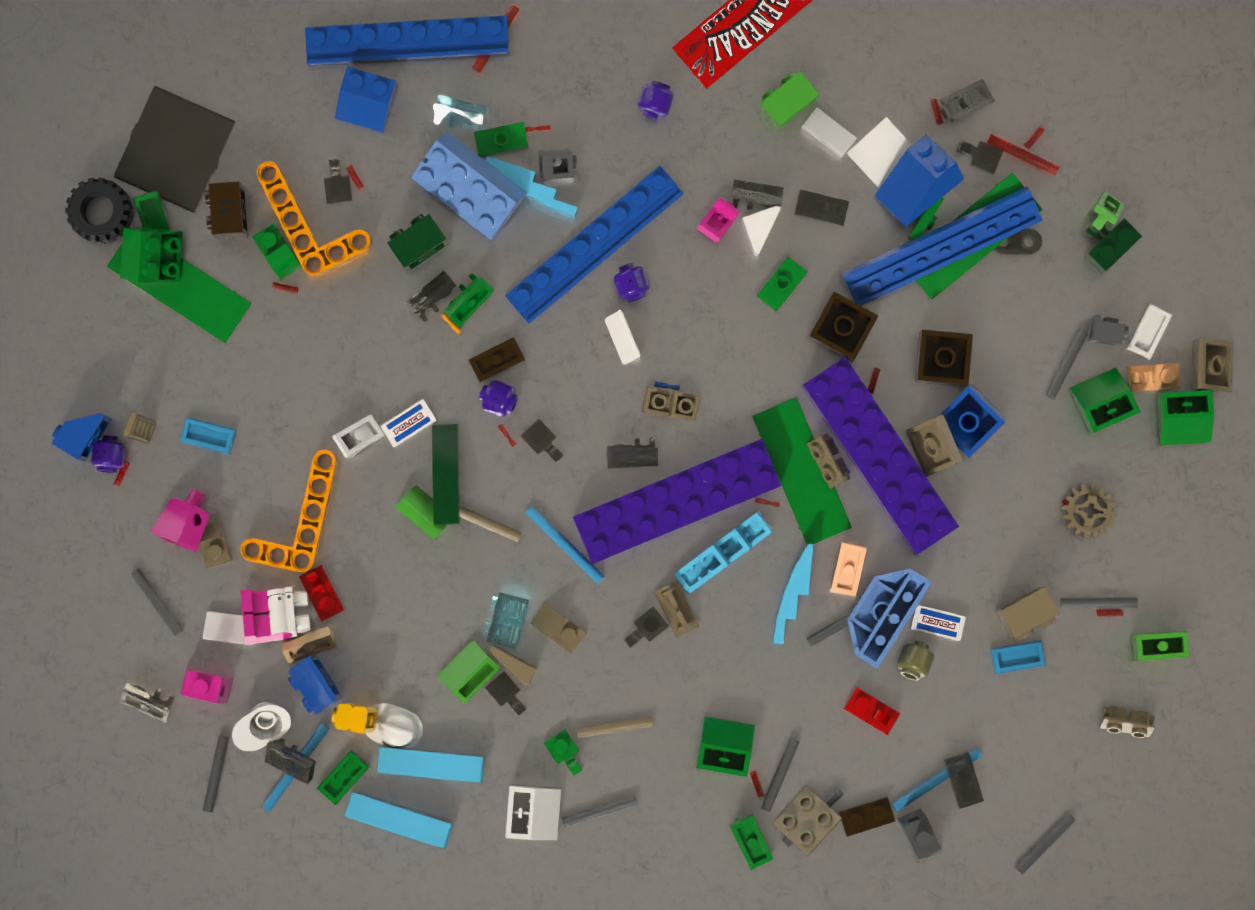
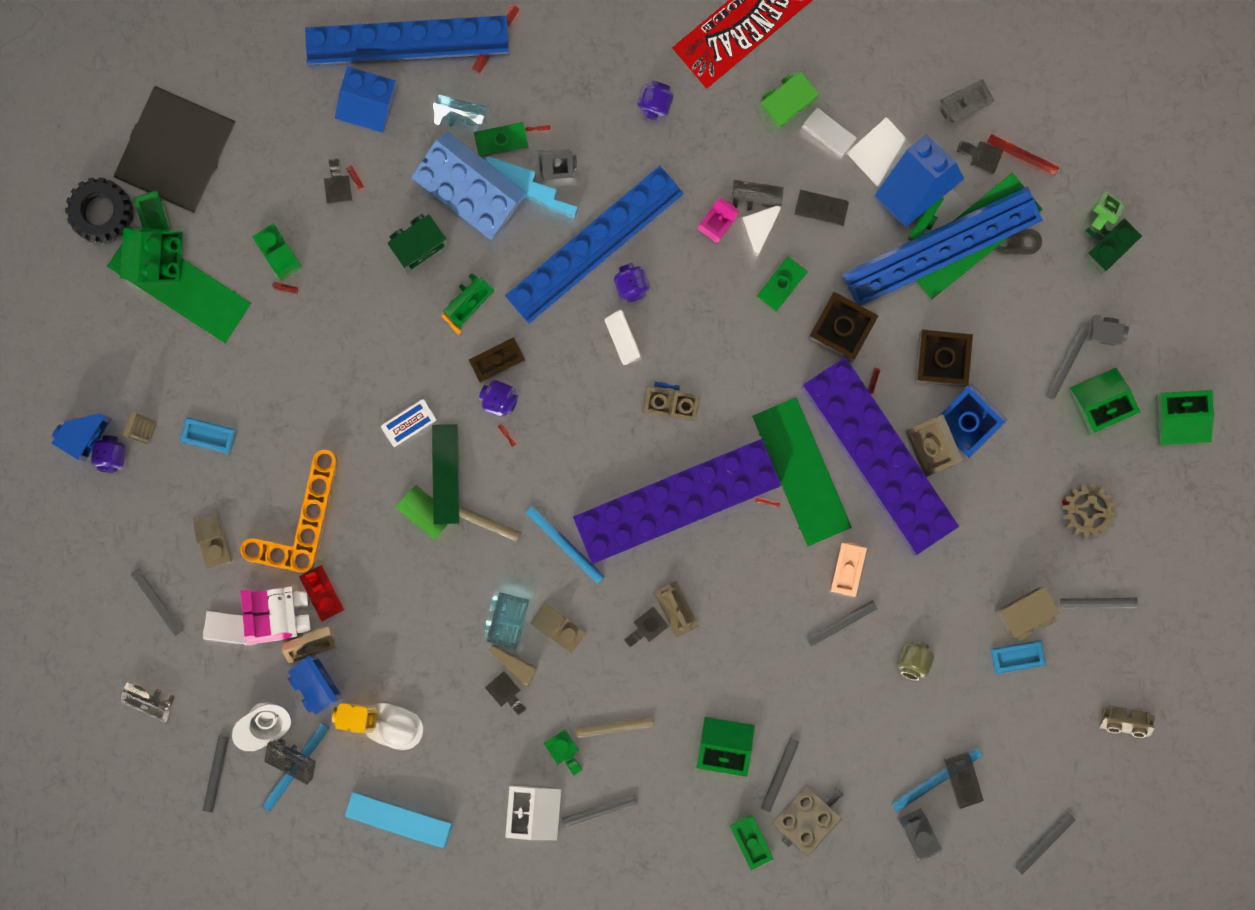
(121, 474): clear red leg -> none
(182, 521): dark pink torso -> none
(206, 686): dark pink torso -> none
(227, 210): dark brown brick -> none
(301, 228): light orange beam -> none
(343, 777): green plate -> none
(358, 436): white slope -> none
(430, 764): medium azure slope -> none
(435, 290): clear smoke plate -> none
(468, 671): bright green brick -> none
(541, 439): clear smoke plate -> none
(632, 456): clear smoke plate -> none
(723, 552): medium azure slope -> none
(755, 780): clear red leg -> none
(797, 584): medium azure slope -> none
(832, 470): dark tan hinge -> none
(867, 816): dark brown plate -> none
(872, 711): red plate -> none
(884, 613): medium blue wedge -> none
(938, 111): clear red leg -> none
(938, 622): tile -> none
(1031, 138): clear red leg -> none
(1110, 612): clear red leg -> none
(1149, 331): white tile -> none
(1153, 377): light nougat plate -> none
(1160, 646): bright green brick -> none
(1212, 365): dark tan slope -> none

